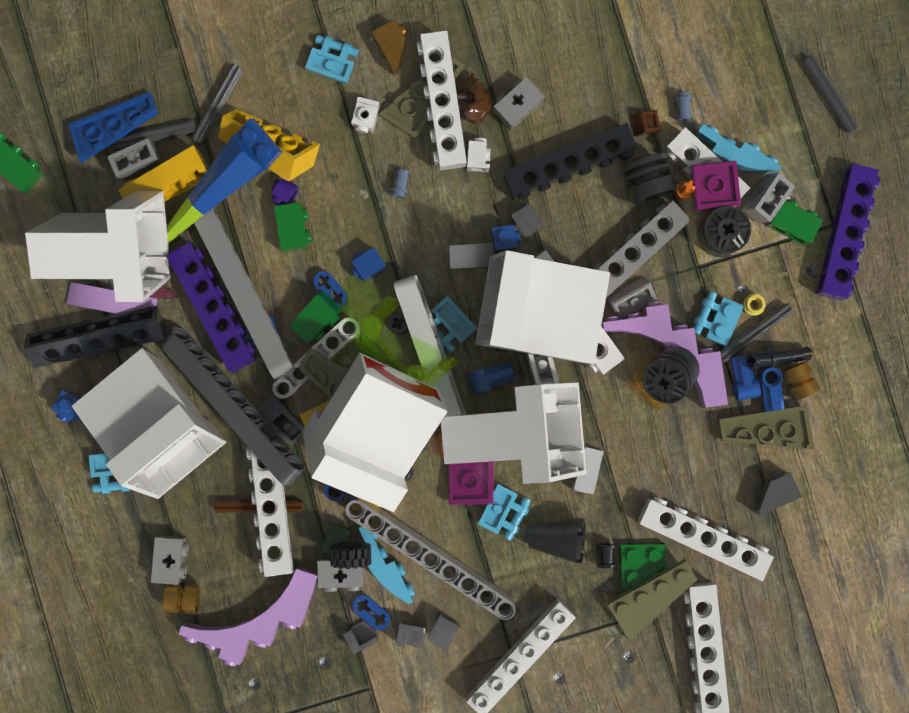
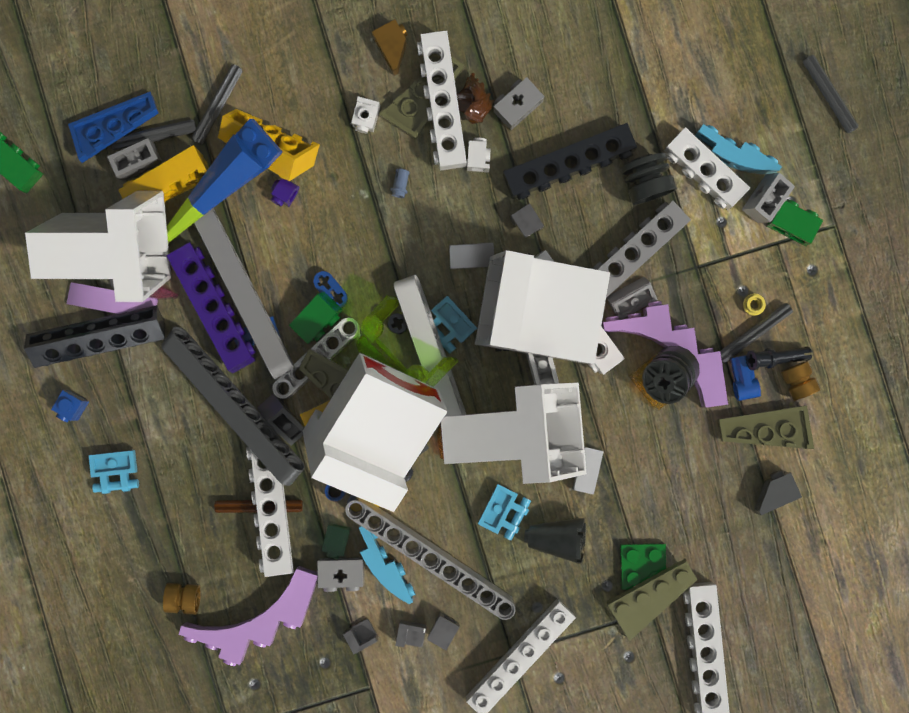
(147, 426): white piece -> none
(162, 569): light grey brick -> none
(292, 227): green brick -> none
(330, 65): medium azure plate -> none
(350, 555): black tyre -> none
(367, 264): blue brick -> none
(374, 608): blue beam -> none
(471, 483): magenta plate -> none
(486, 379): blue piece -> none
(505, 238): blue brick -> none
(606, 555): black bush -> none
(645, 123): reddish brown slope -> none
(683, 106): sand blue pin -> none
(684, 190): orange axle -> none
(712, 236): pearl dark grey wheel -> none
(715, 185): magenta plate -> none
(724, 320): medium azure plate -> none
(756, 566): white brick -> none
(771, 392): blue piece -> none
(869, 181): dark purple brick -> none

